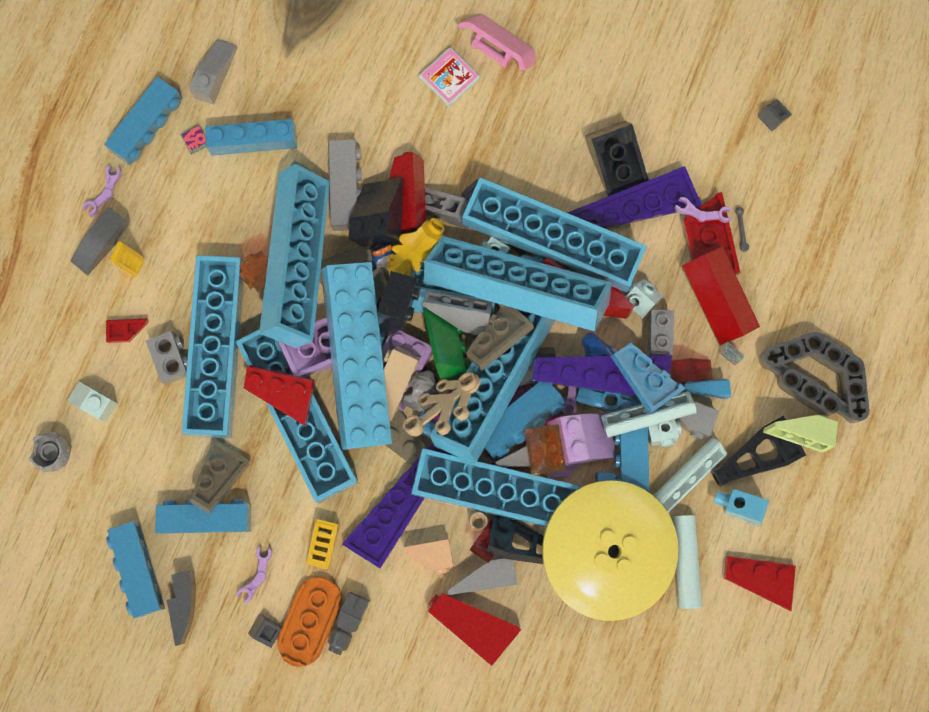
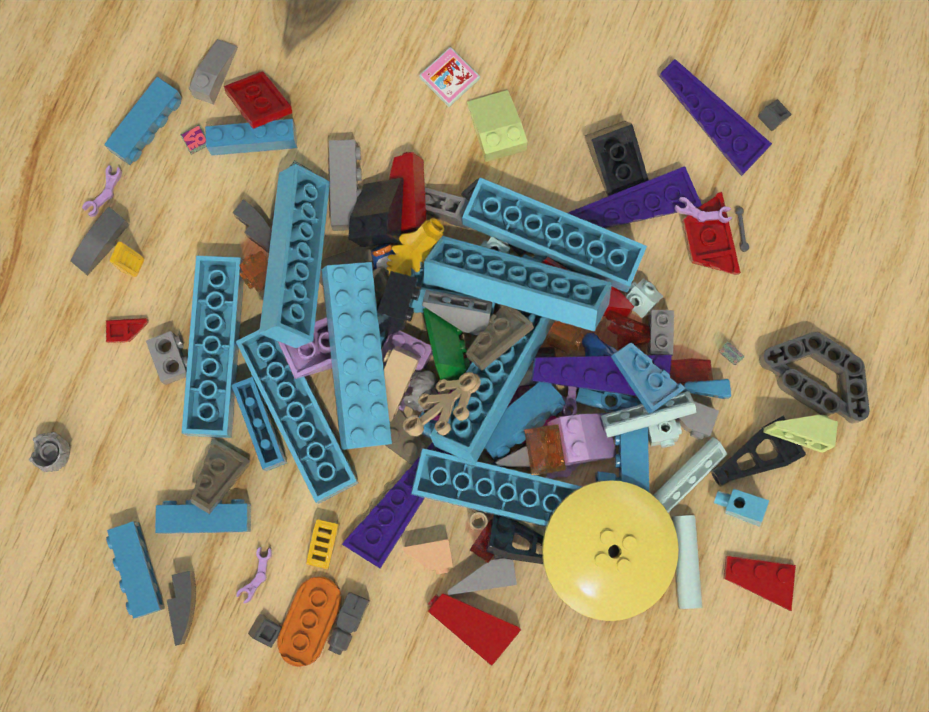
(92, 402): light aqua slope -> none
(258, 99): none -> red plate
(258, 229): none -> dark grey slope
(259, 424): none -> dark azure brick
(281, 390): red wing -> none
(497, 126): none -> yellowish green slope
(501, 38): bright pink piece -> none
(565, 337): none -> clear orange brick
(628, 329): none -> clear red slope
(720, 296): red slope -> none
(726, 128): none -> dark purple wing

